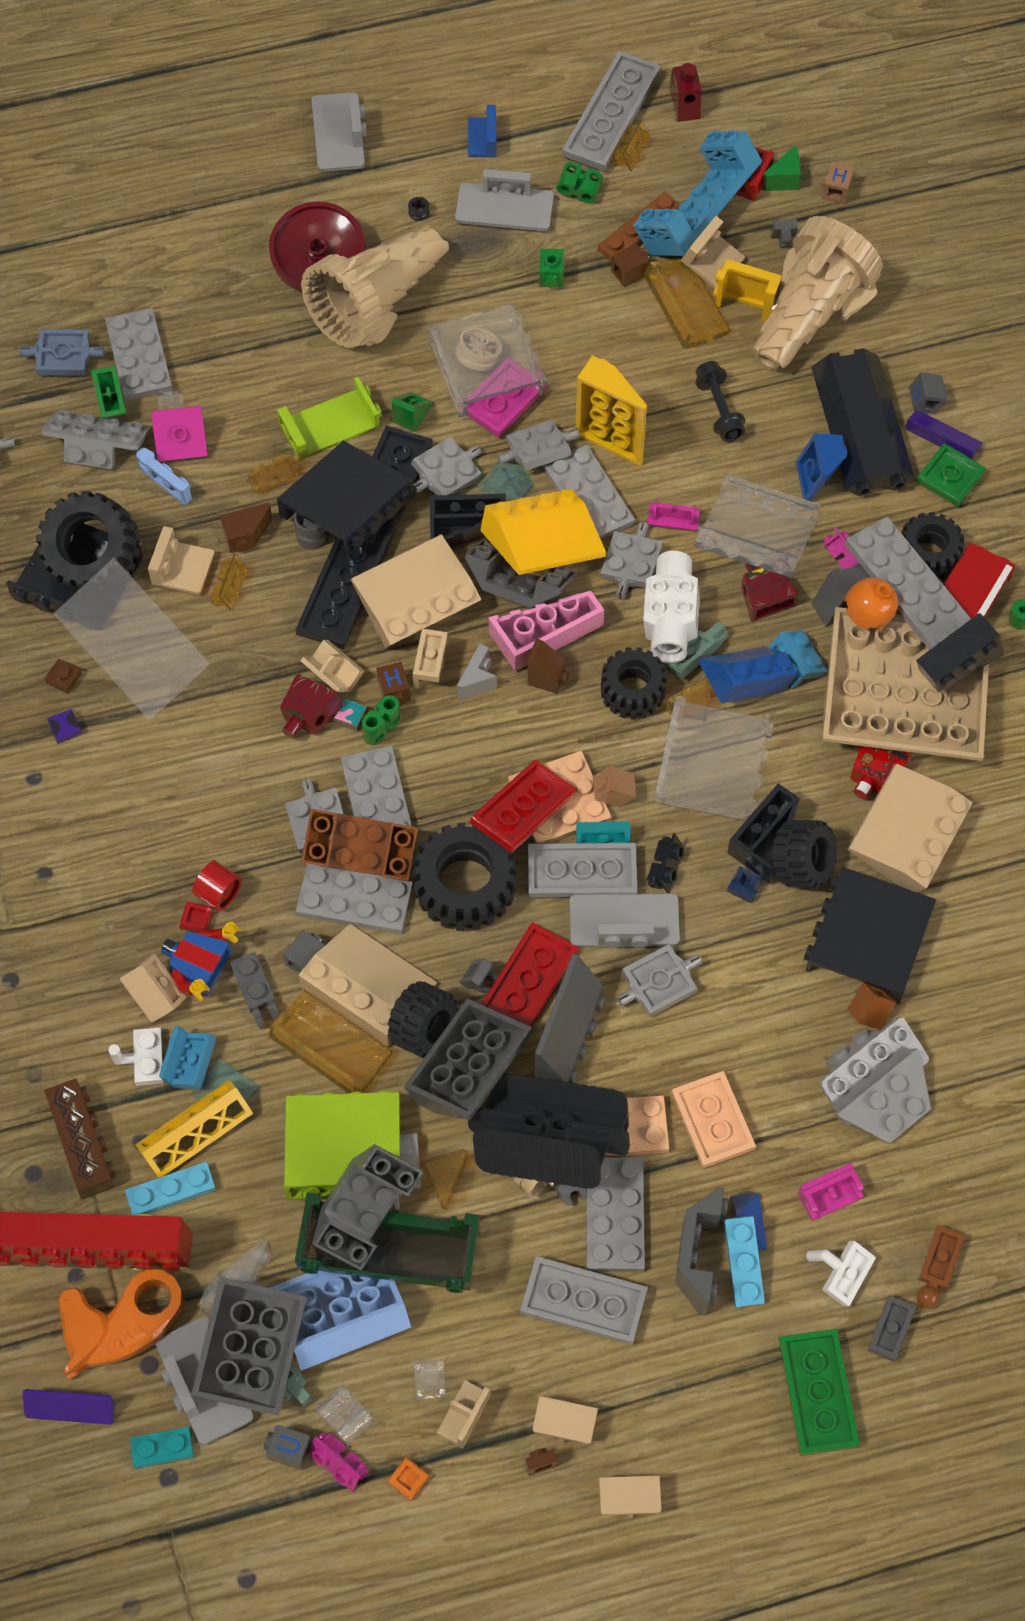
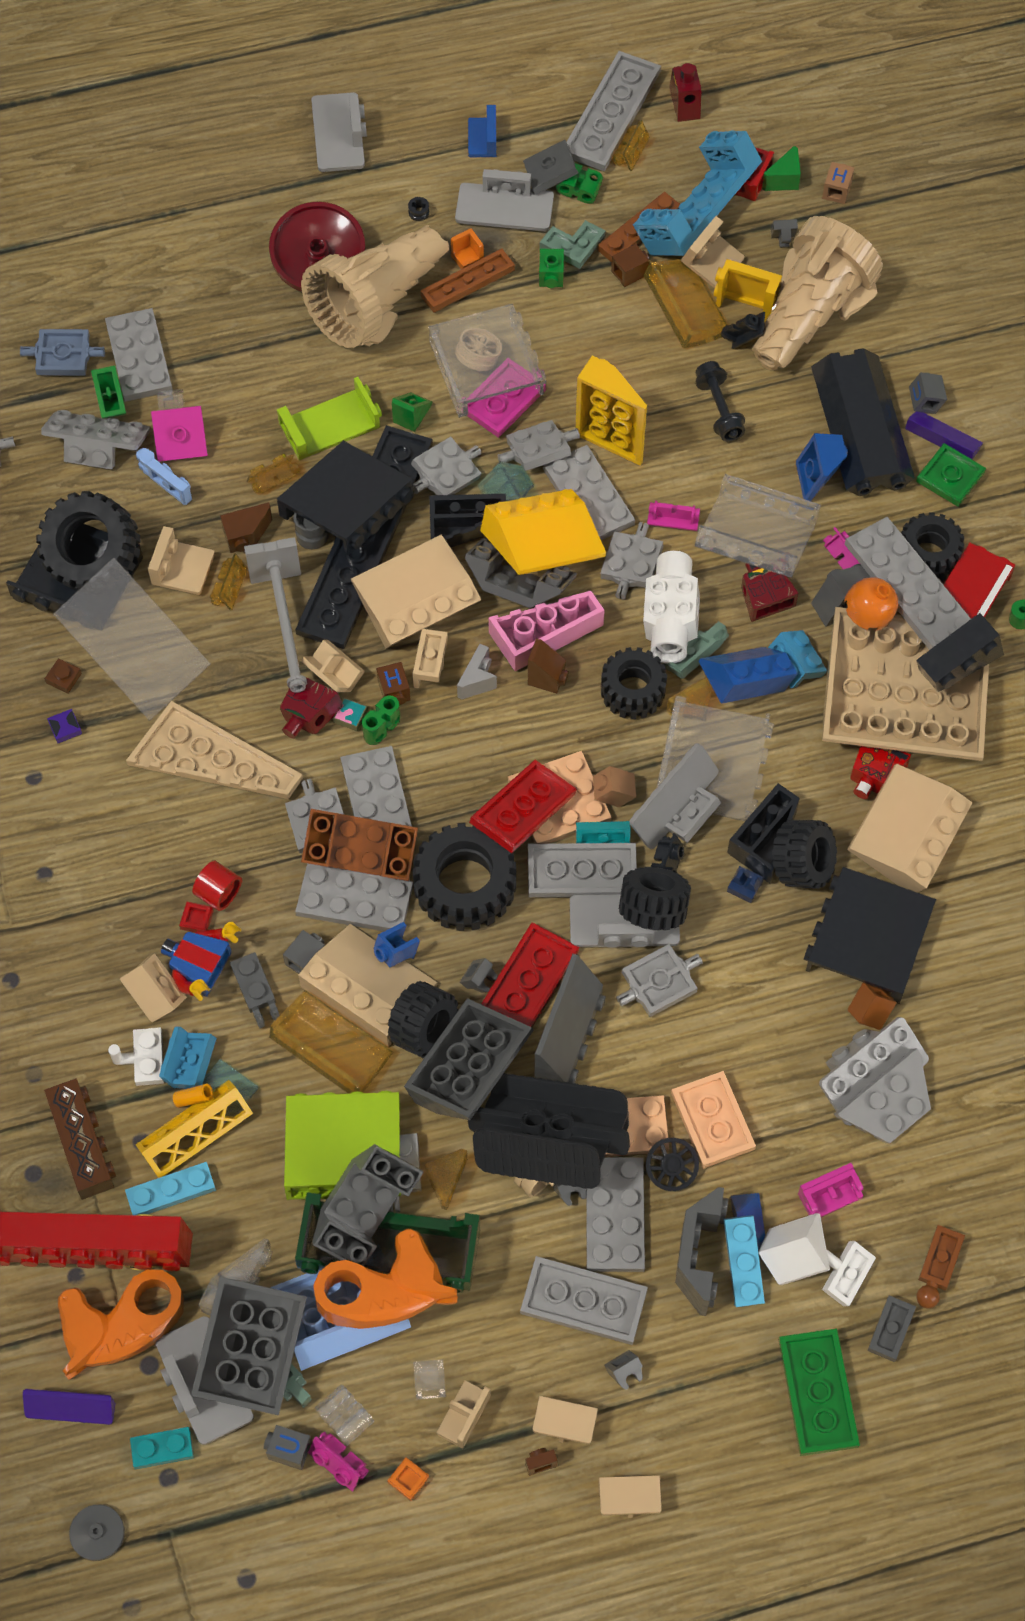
(97, 1532): none -> dark grey piece
(192, 1095): none -> light orange axle
(199, 750): none -> tan wing
(274, 562): none -> light grey tile
(385, 1298): none -> orange animal
(392, 948): none -> blue window
(466, 248): none -> orange panel
(467, 280): none -> dark orange plate
(550, 166): none -> dark grey plate
(576, 247): none -> sand green plate
(623, 1366): none -> dark grey tile
(654, 898): none -> black tyre
(672, 1164): none -> black wheel
(680, 801): none -> light grey bracket
(745, 329): none -> black hinge
(795, 1250): none -> white slope

